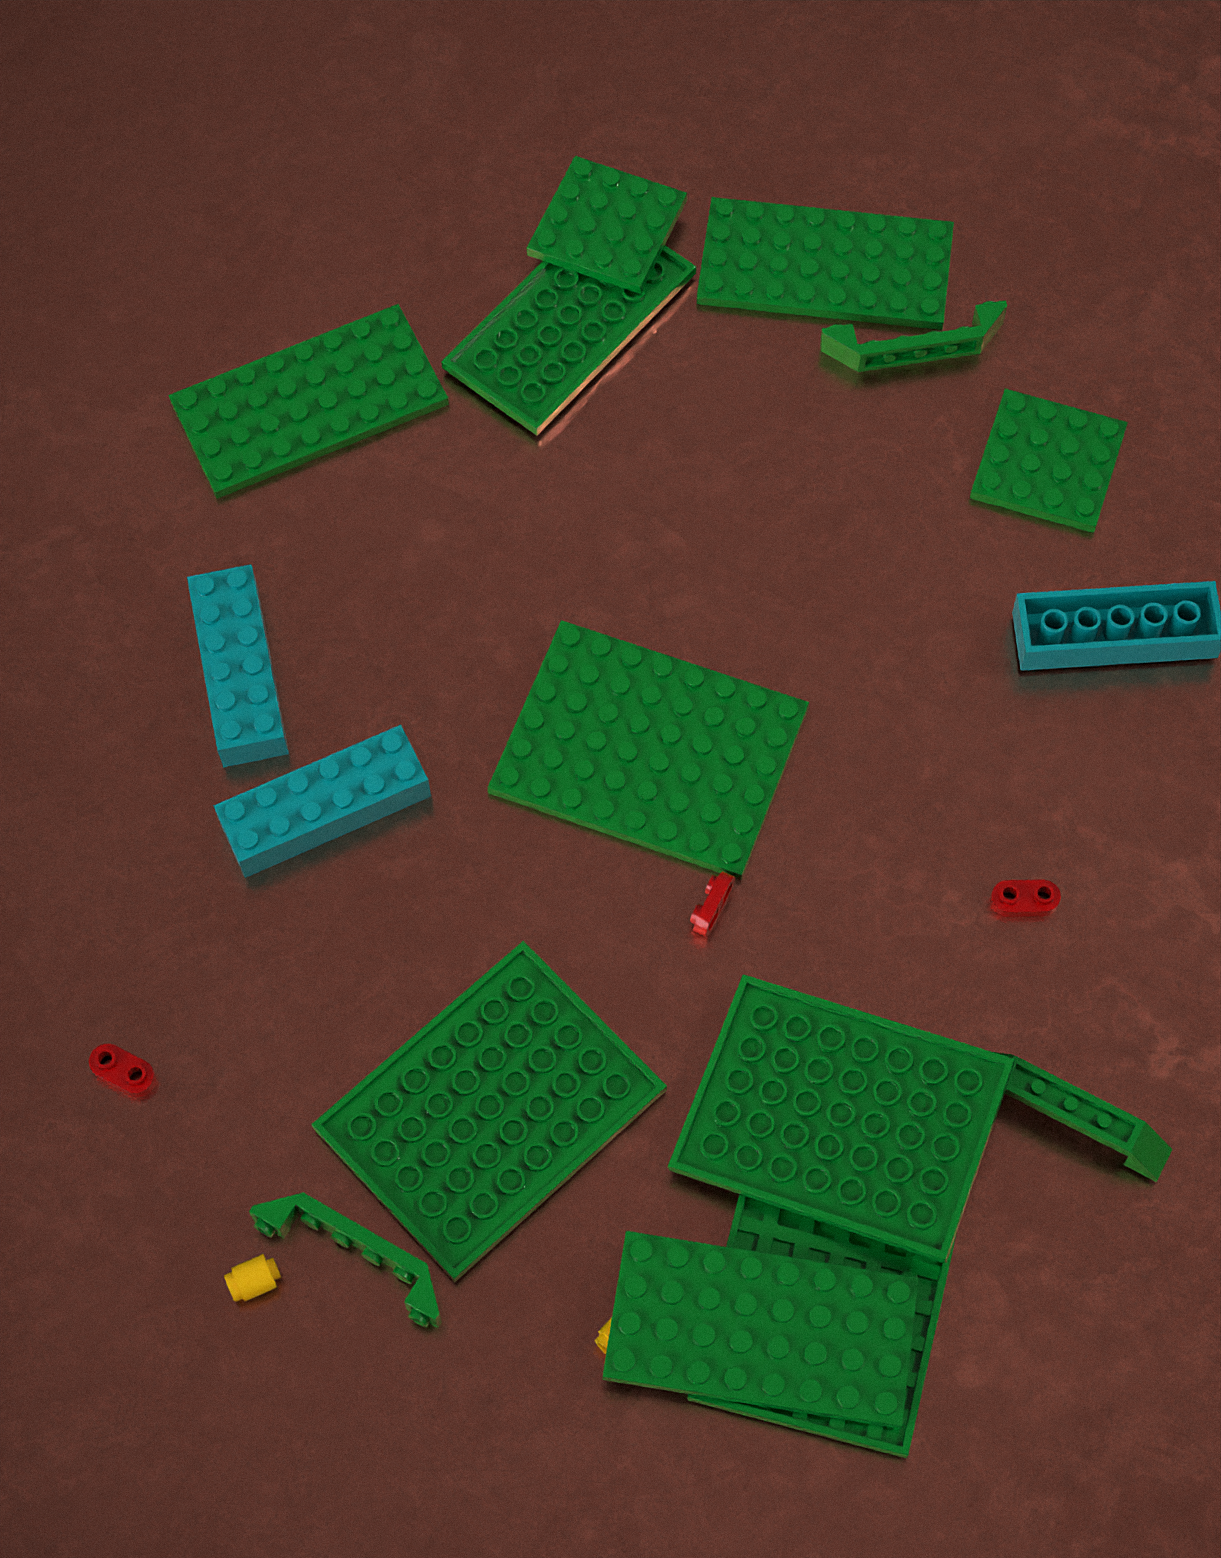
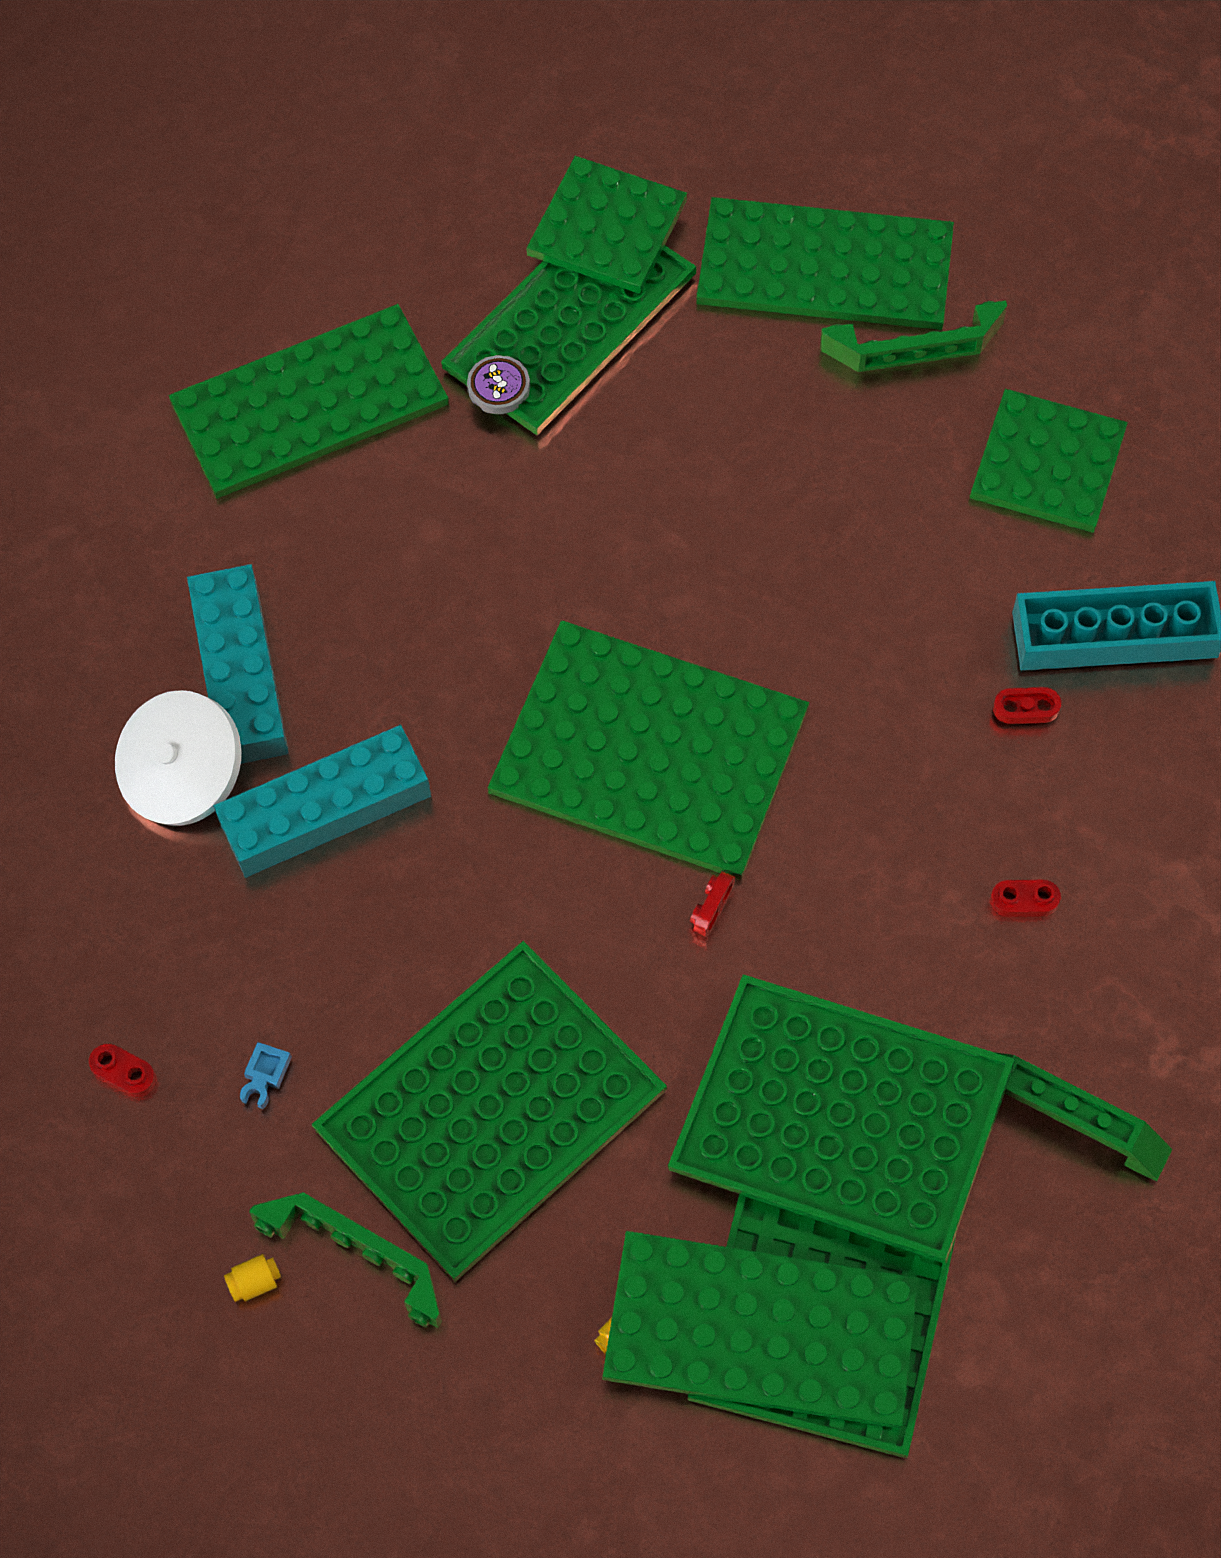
(178, 758): none -> white dish
(265, 1069): none -> dark azure plate
(498, 384): none -> tile
(1026, 704): none -> red plate

